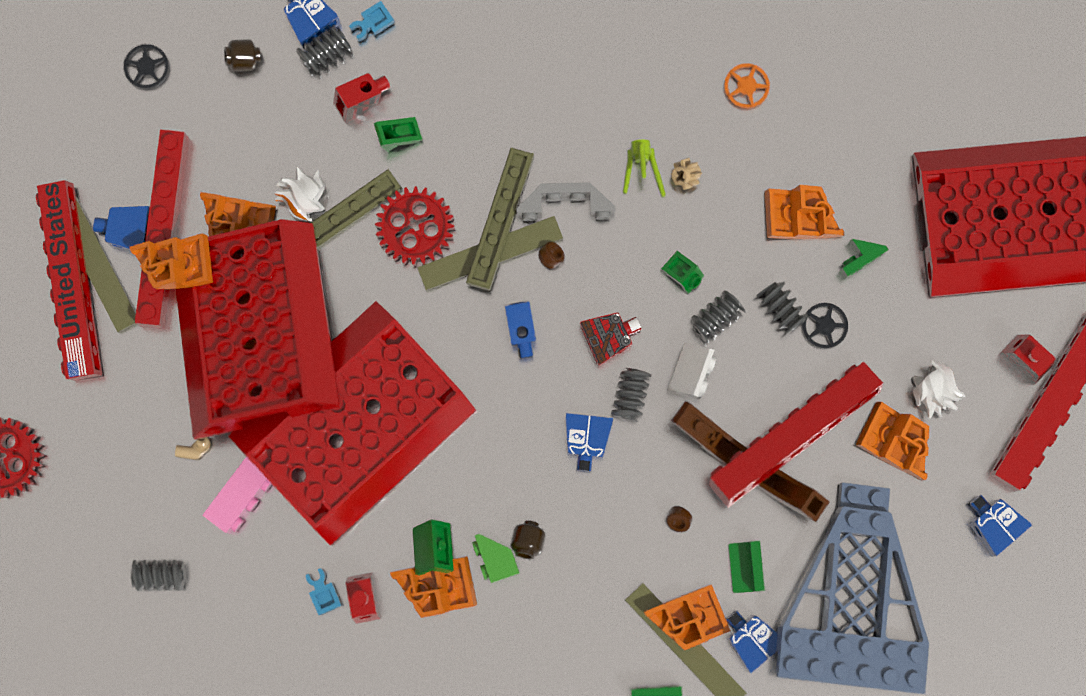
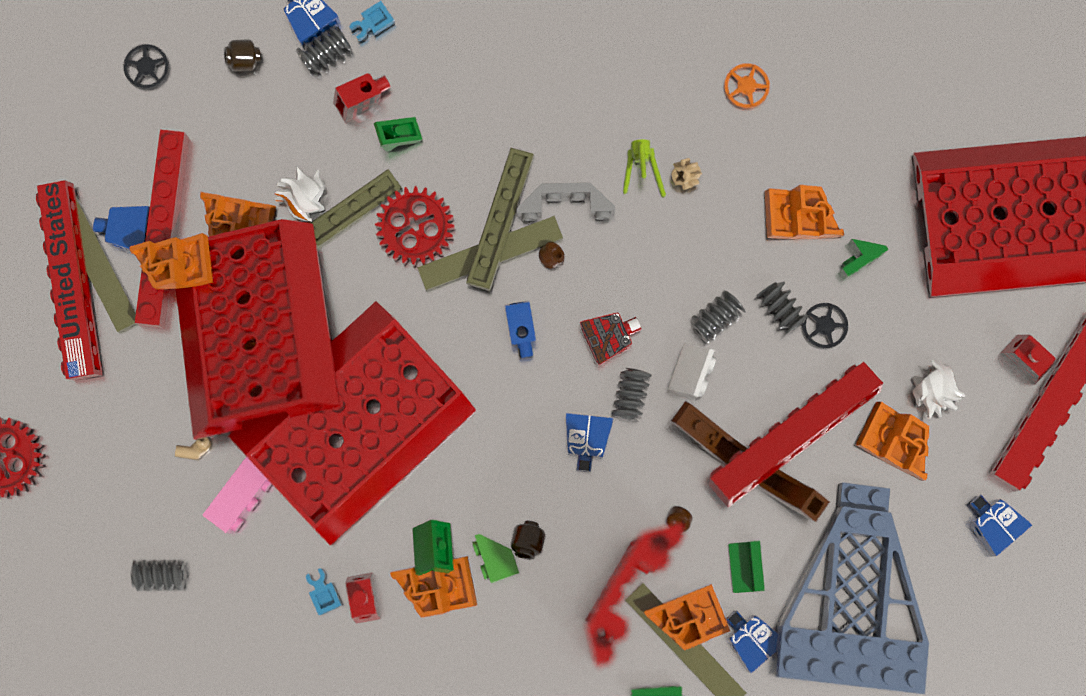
(644, 554): none -> red slope
(683, 271): green bracket -> none

